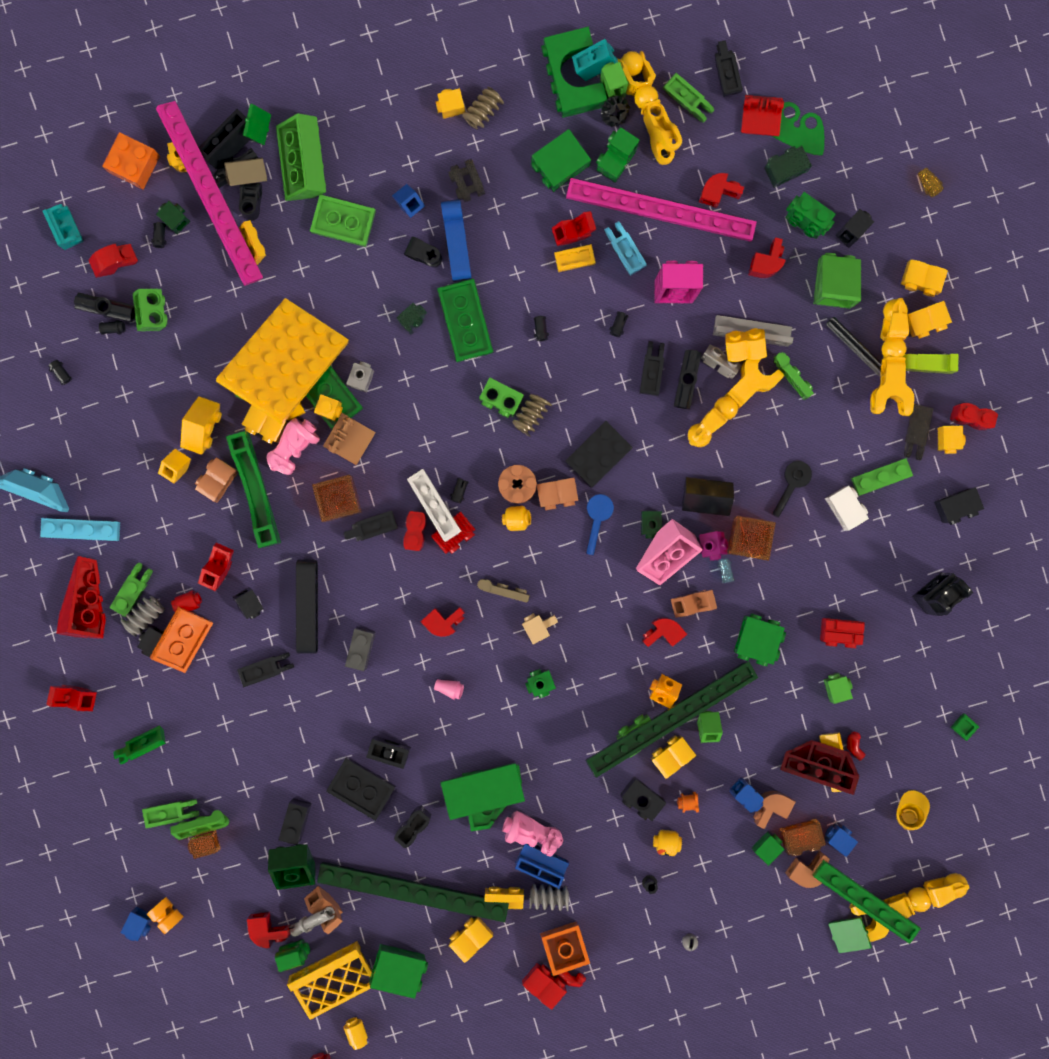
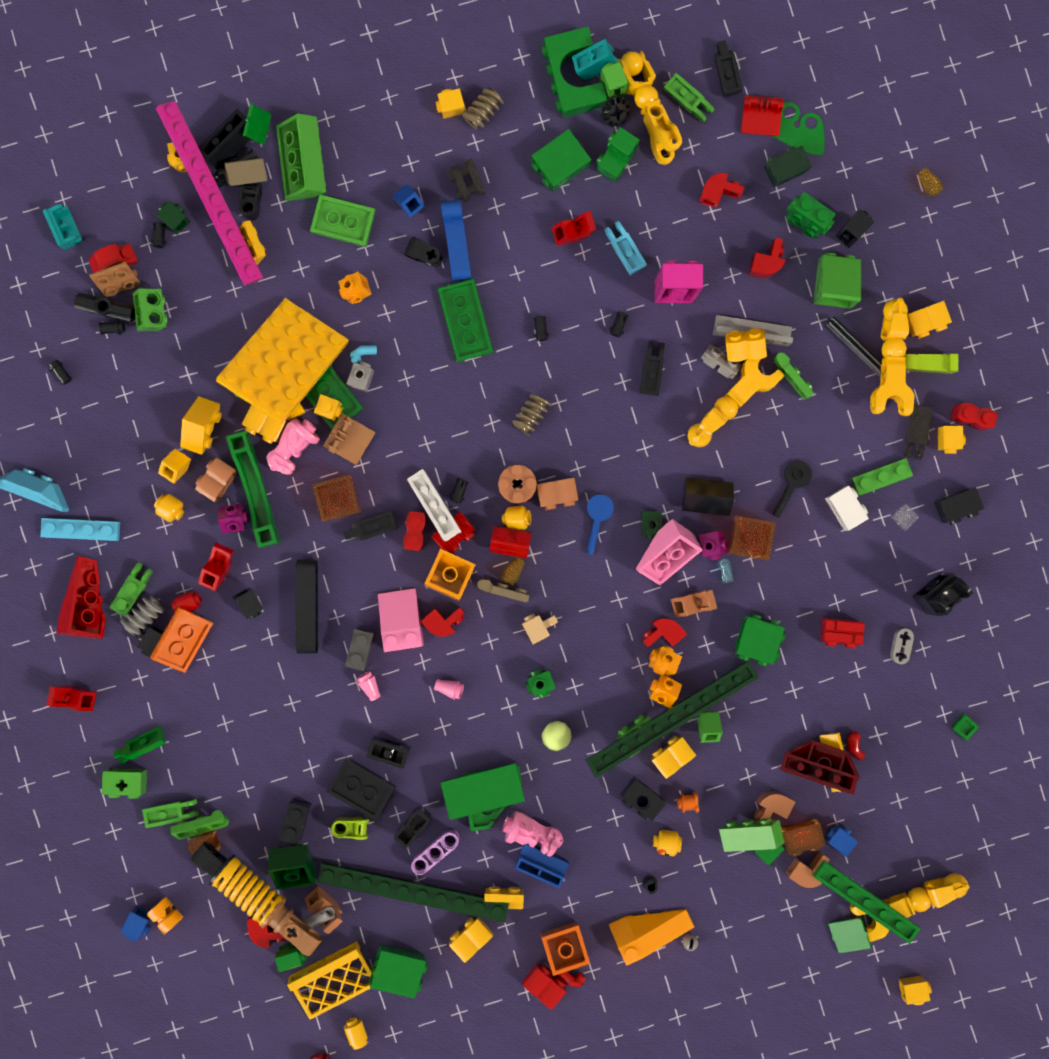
(115, 279): none -> medium nougat hinge
(131, 161): orange brick -> none
(134, 778): none -> bright green brick
(169, 507): none -> yellow head
(232, 518): none -> magenta brick
(263, 670): black hinge -> none
(264, 905): none -> piece
(352, 828): none -> lime piece
(354, 288): none -> light orange brick
(362, 350): none -> medium azure arm
(368, 684): none -> bright pink cone
(400, 620): none -> bright pink slope
(412, 317): clear green brick -> none
(430, 859): none -> lavender beam
(449, 575): none -> light orange slope
(504, 393): bright green brick -> none
(510, 542): none -> red brick
(513, 571): none -> clear yellow cone
(549, 897): light grey piece -> none
(556, 736): none -> yellowish green hair
(574, 258): yellow plate -> none
(598, 454): black plate -> none
(646, 933): none -> light orange wedge
(661, 209): dark pink plate -> none
(664, 661): none -> light orange brick
(685, 391): black piece -> none
(747, 795): blue brick -> none
(751, 835): none -> brick
(838, 688): bright green brick -> none
(904, 517): none -> clear plate
(906, 647): none -> light grey beam
(912, 810): yellow cap -> none
(915, 990): none -> yellow brick
(924, 278): yellow brick -> none

